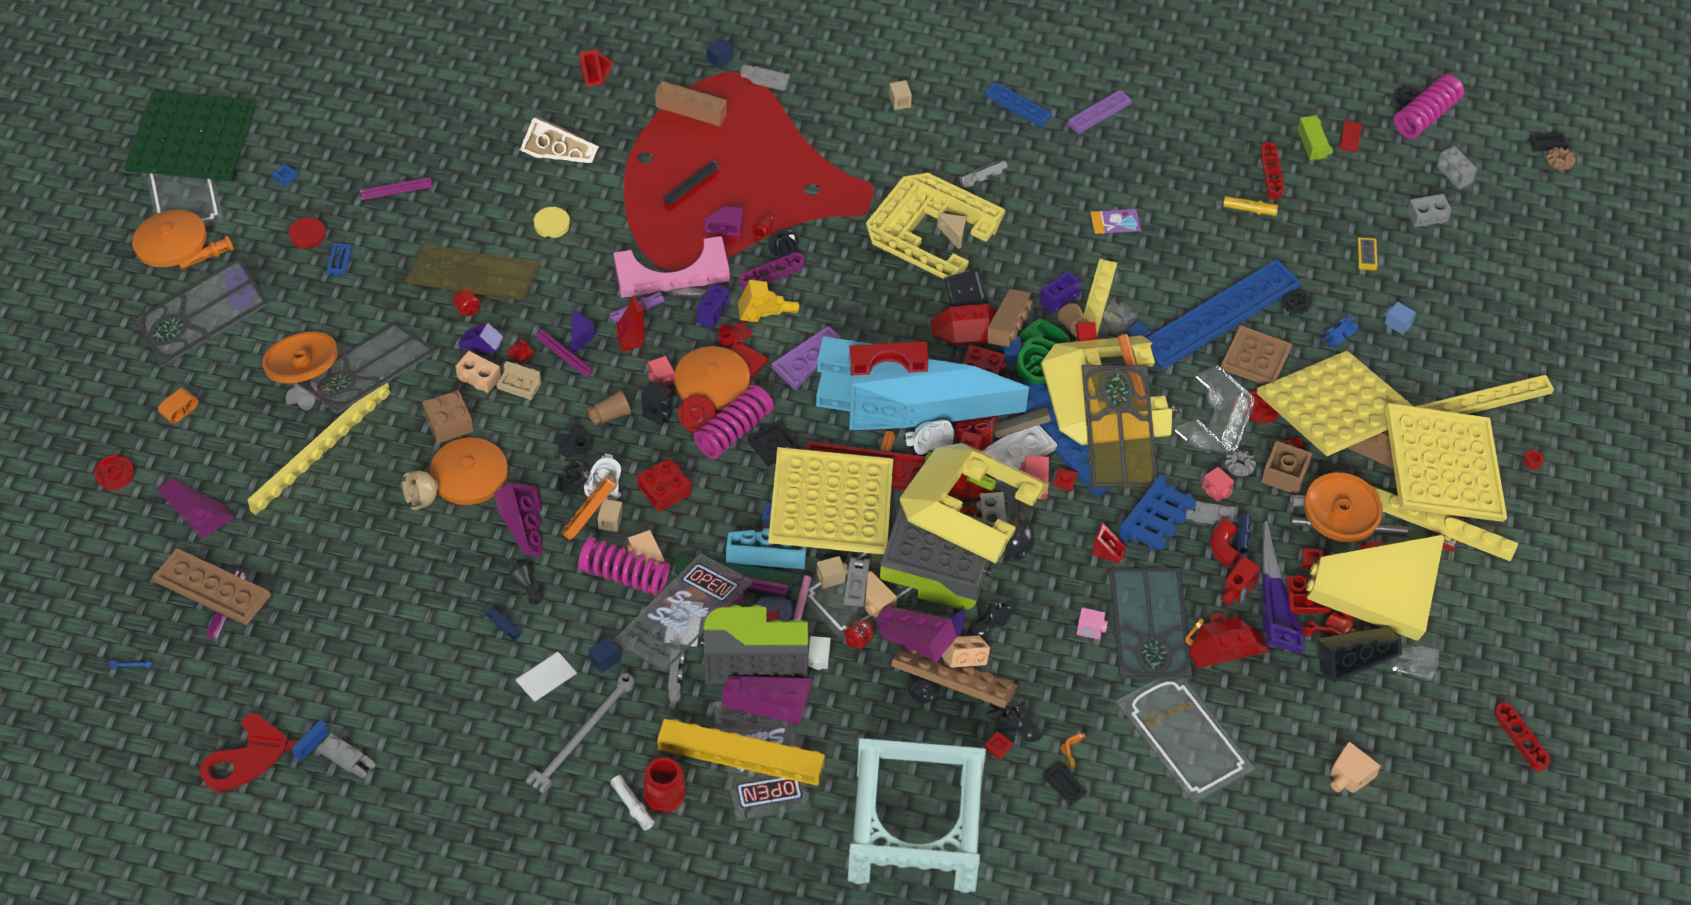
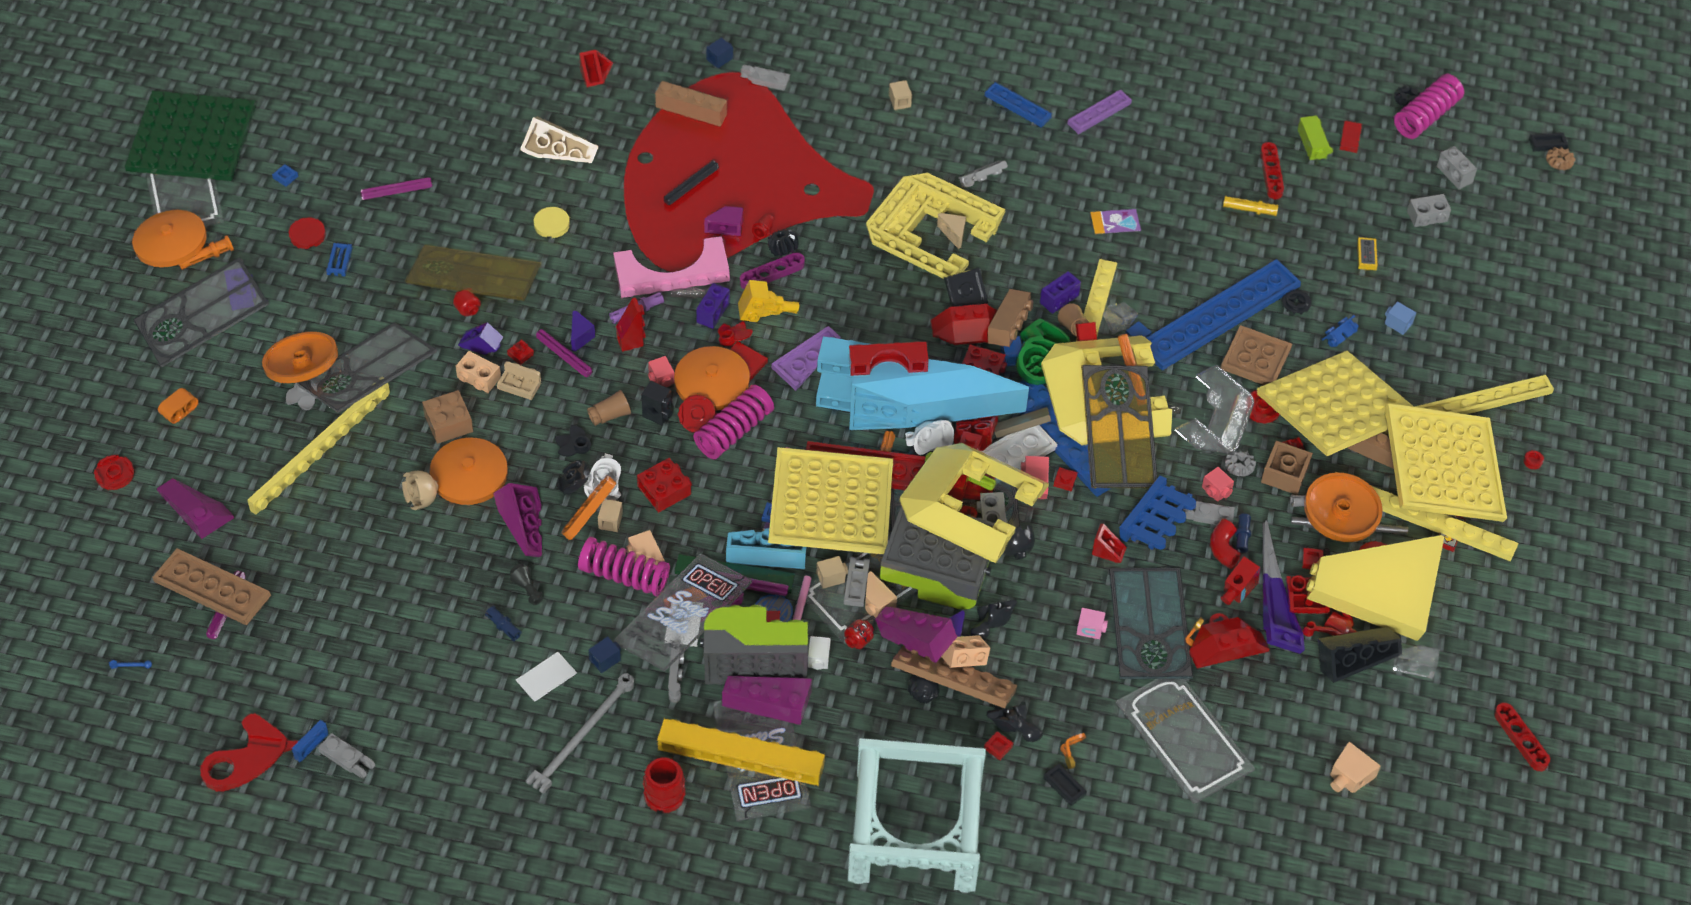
(636, 808): white pin -> none
(769, 439): black tile -> none

